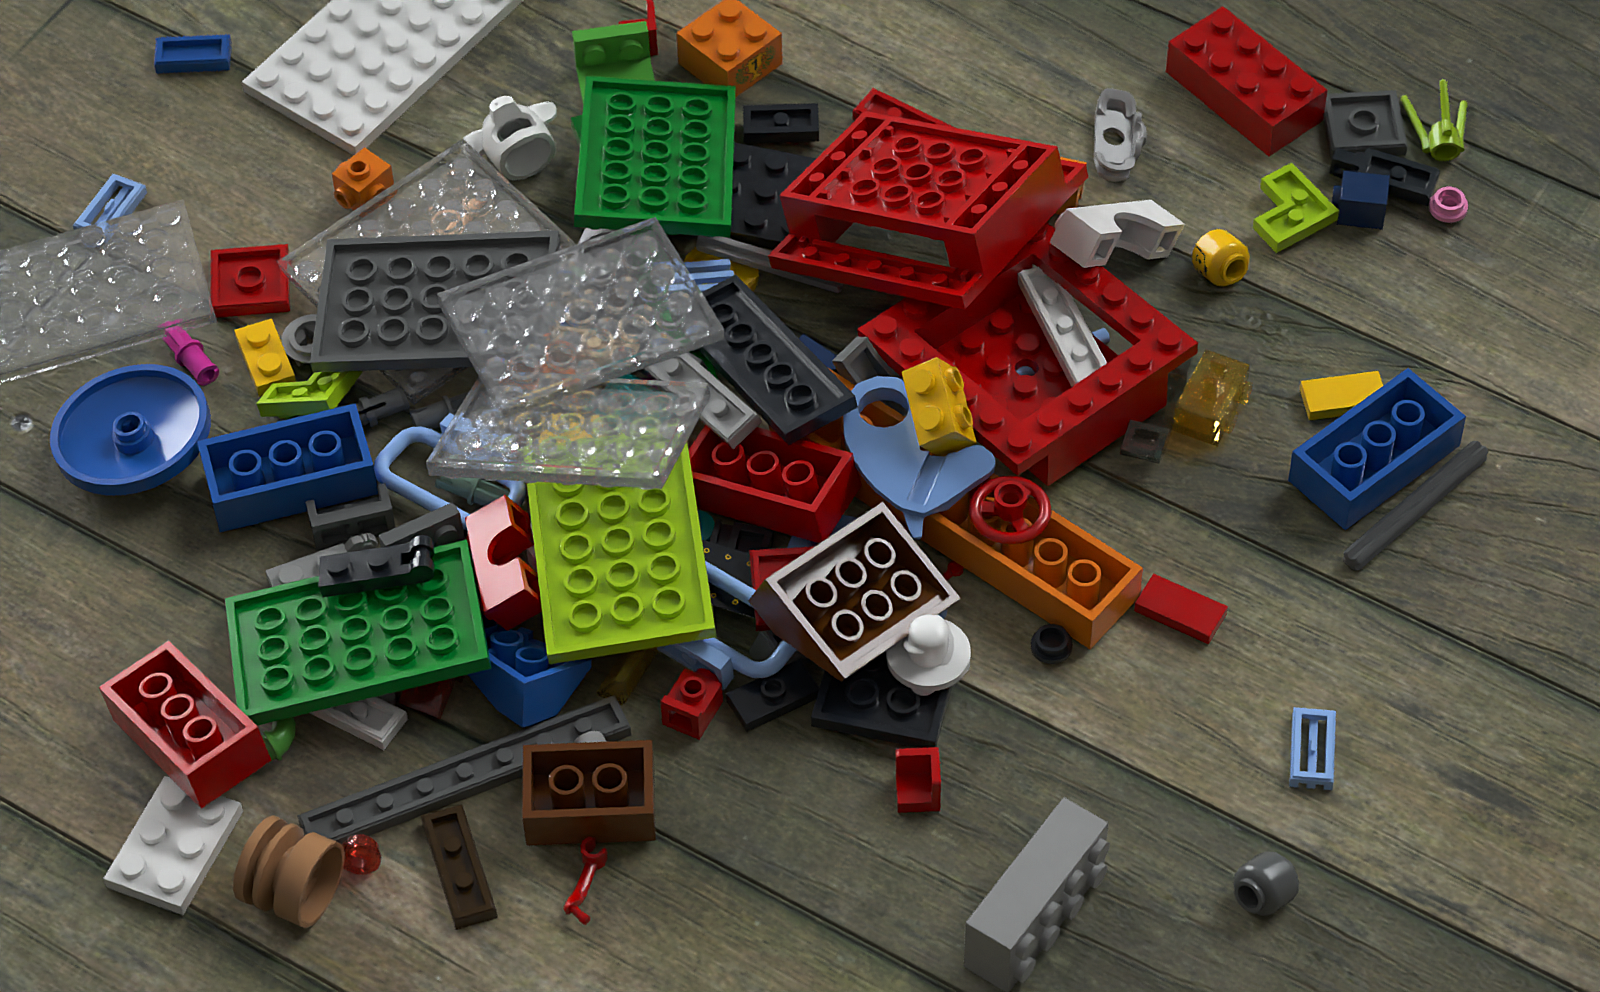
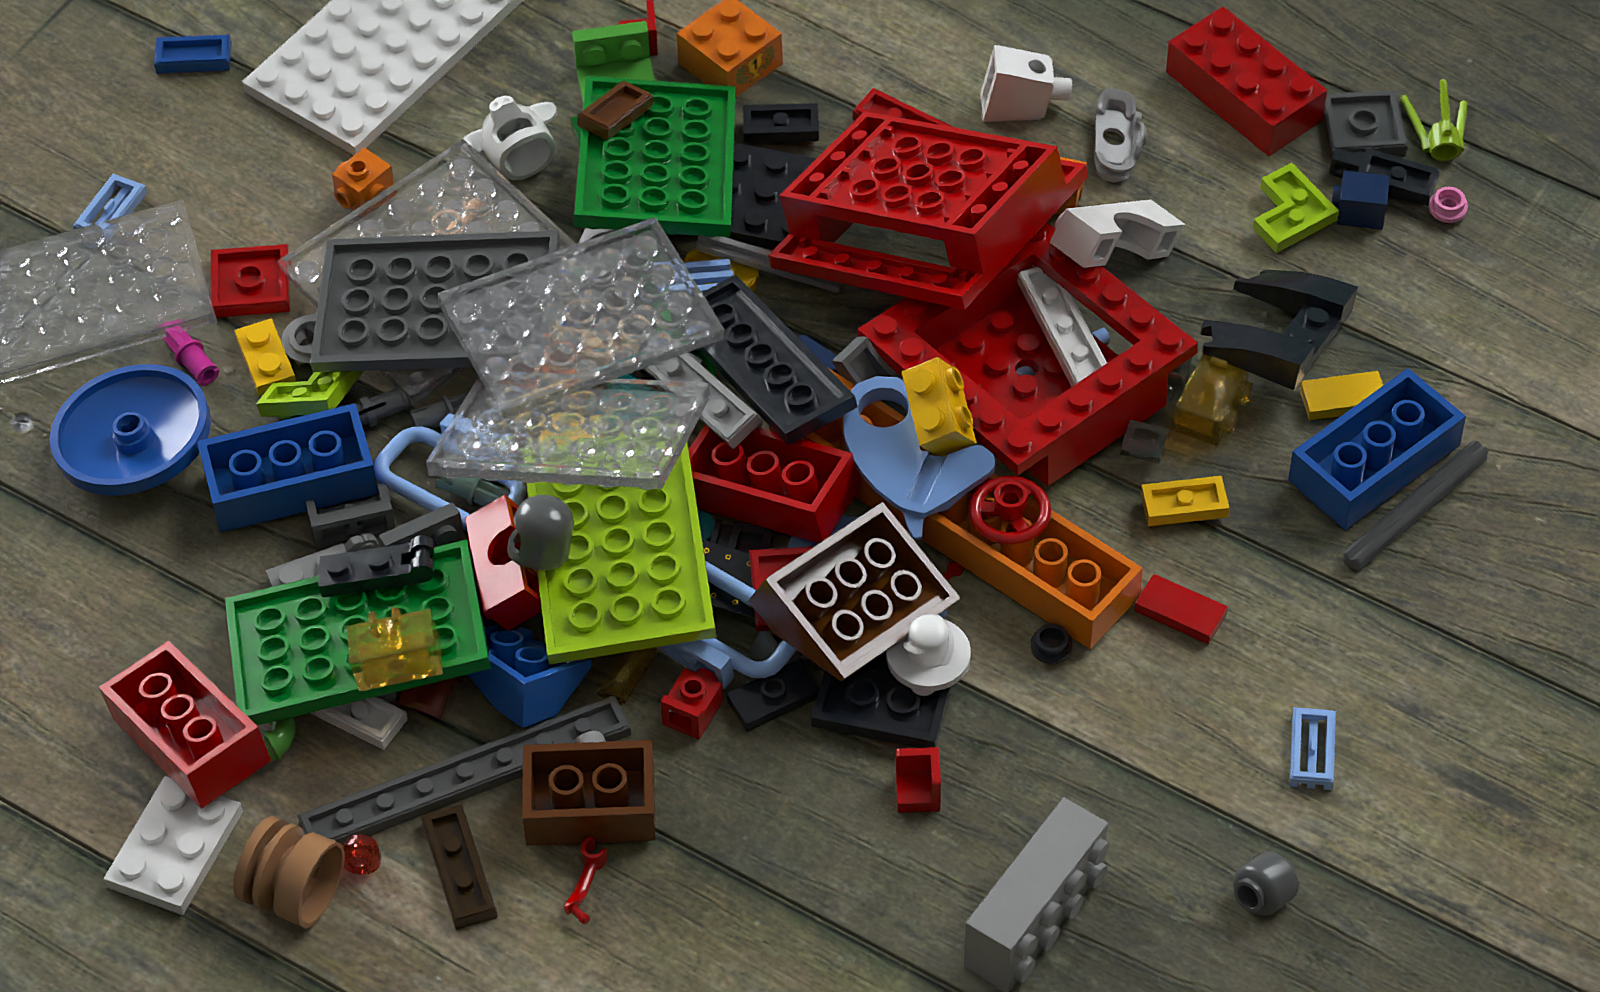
(394, 649): none -> clear yellow brick
(545, 533): none -> dark grey helmet
(615, 110): none -> reddish brown tile
(1020, 86): none -> white torso
(1184, 501): none -> yellow plate
(1220, 257): yellow head -> none
(1284, 358): none -> black wedge

